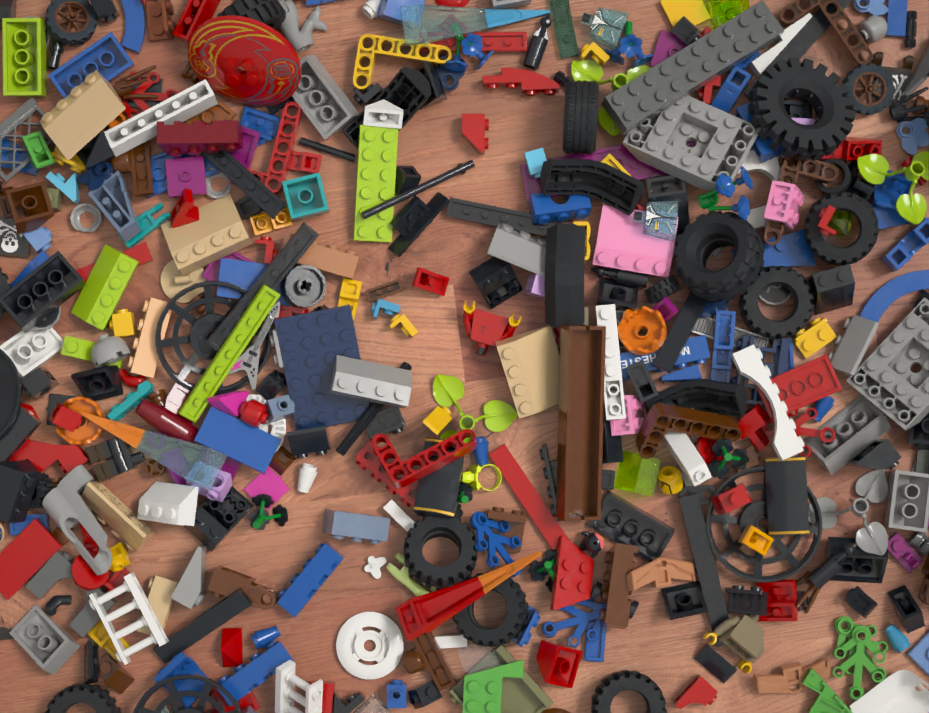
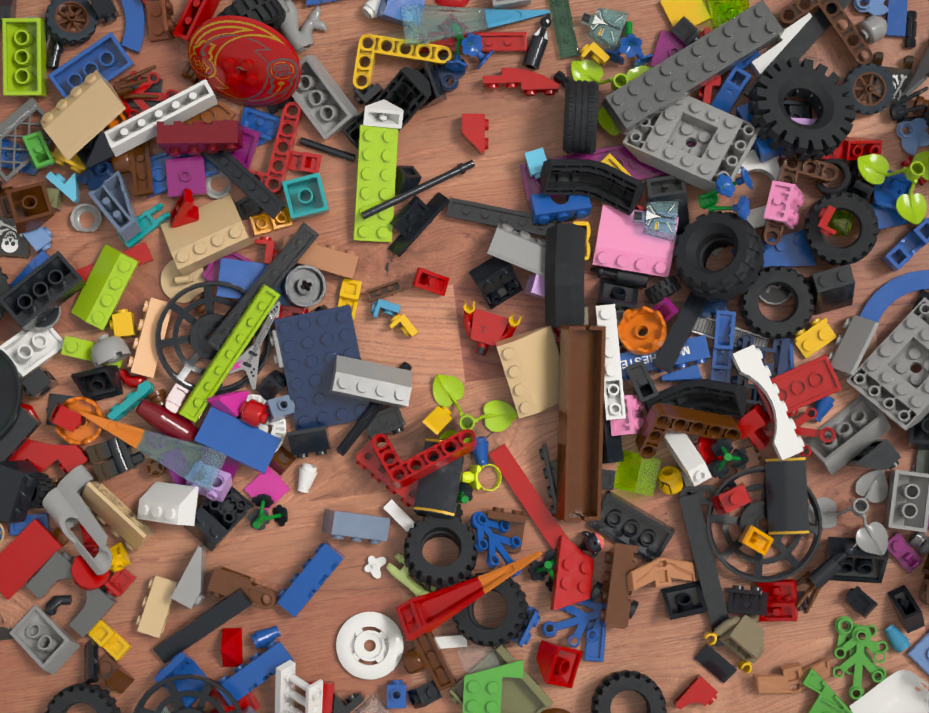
(148, 619): white fence -> none

